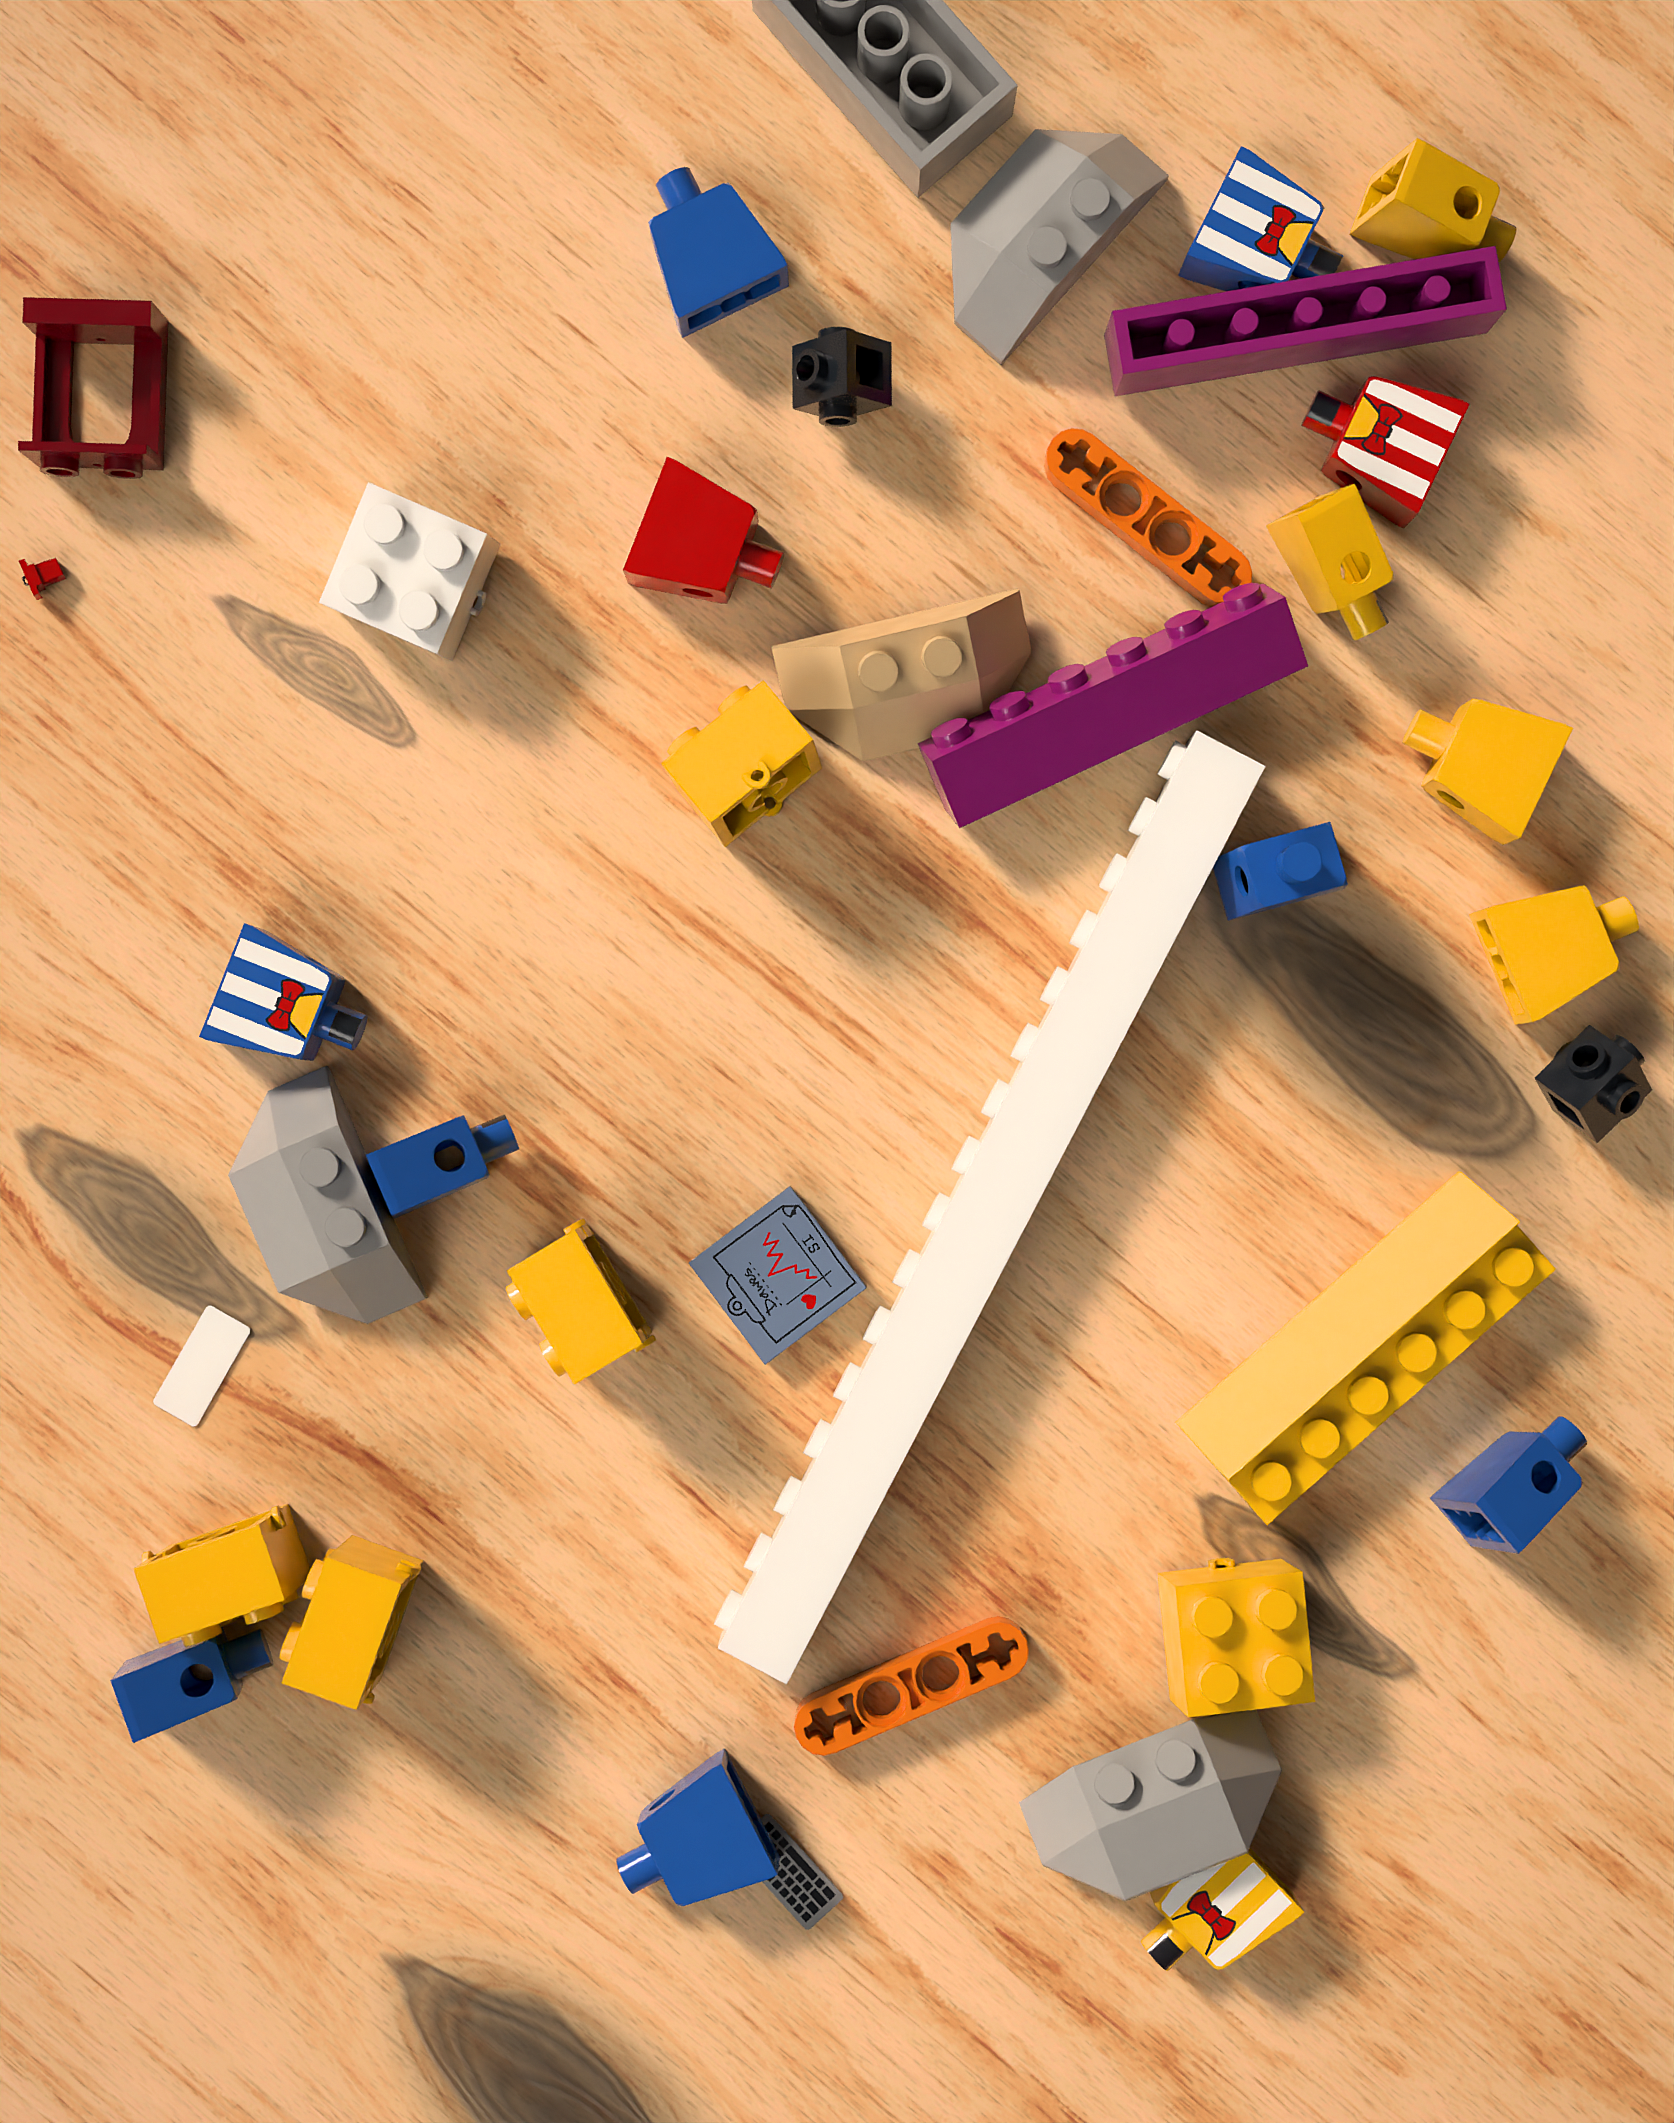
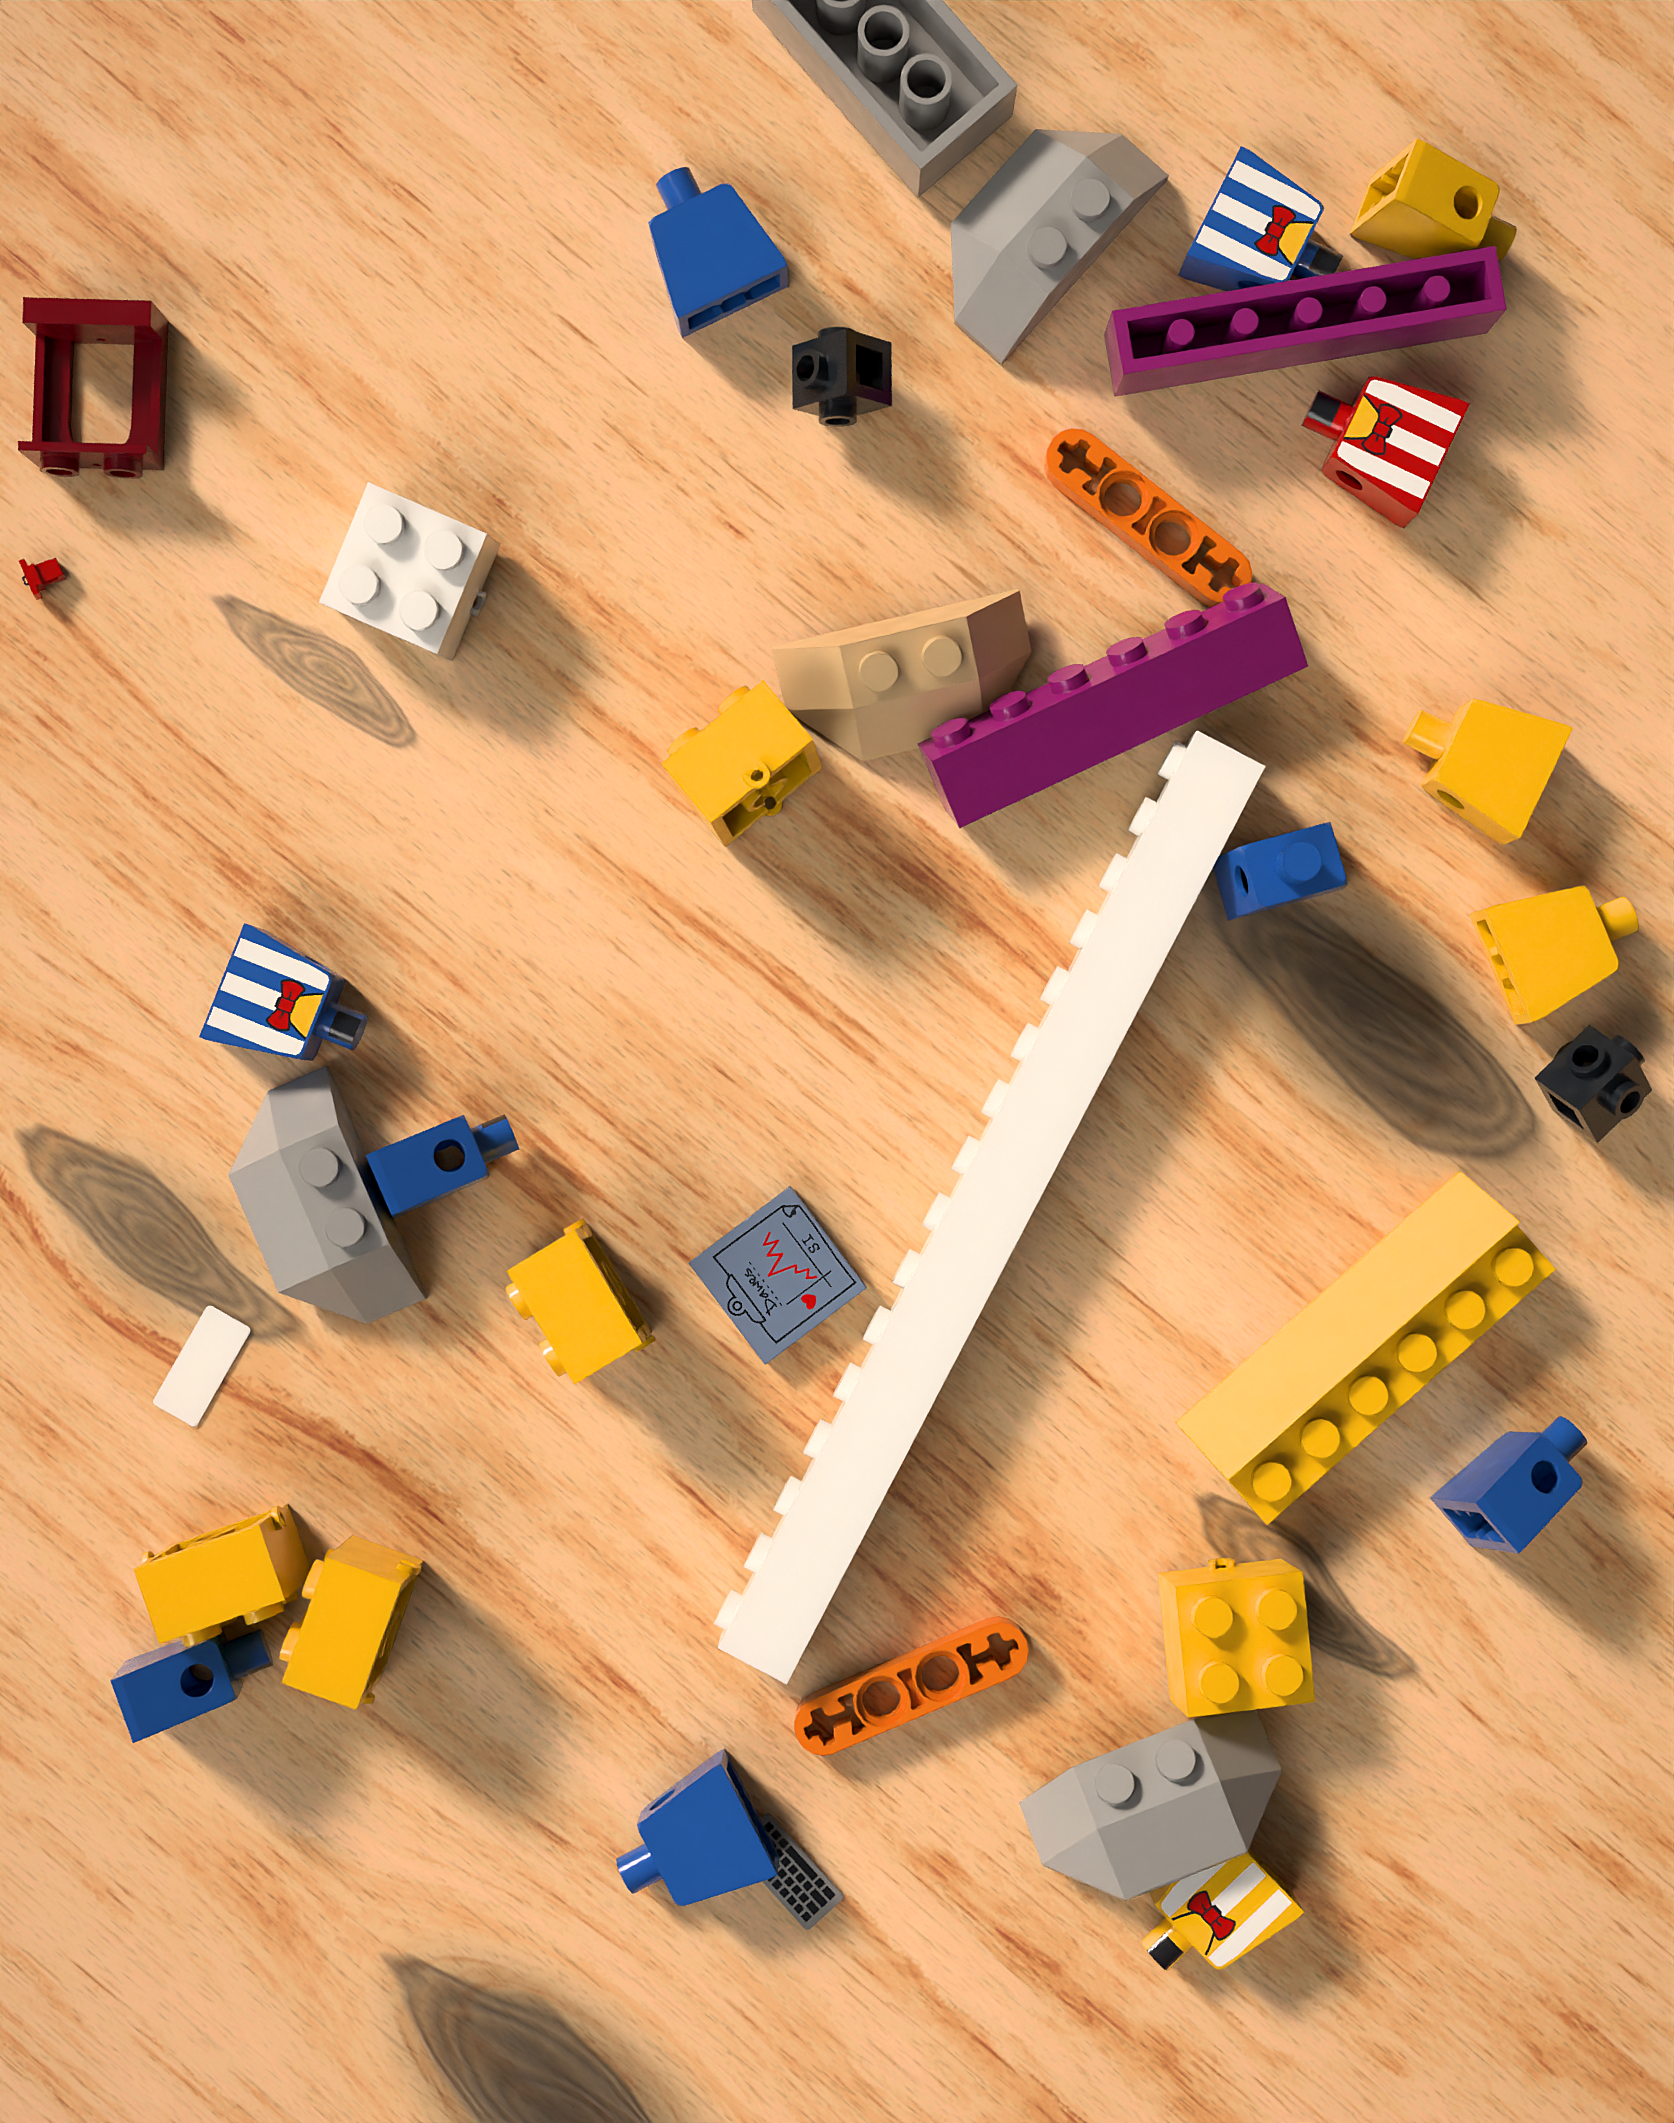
(698, 540): red torso -> none
(1333, 534): yellow torso -> none

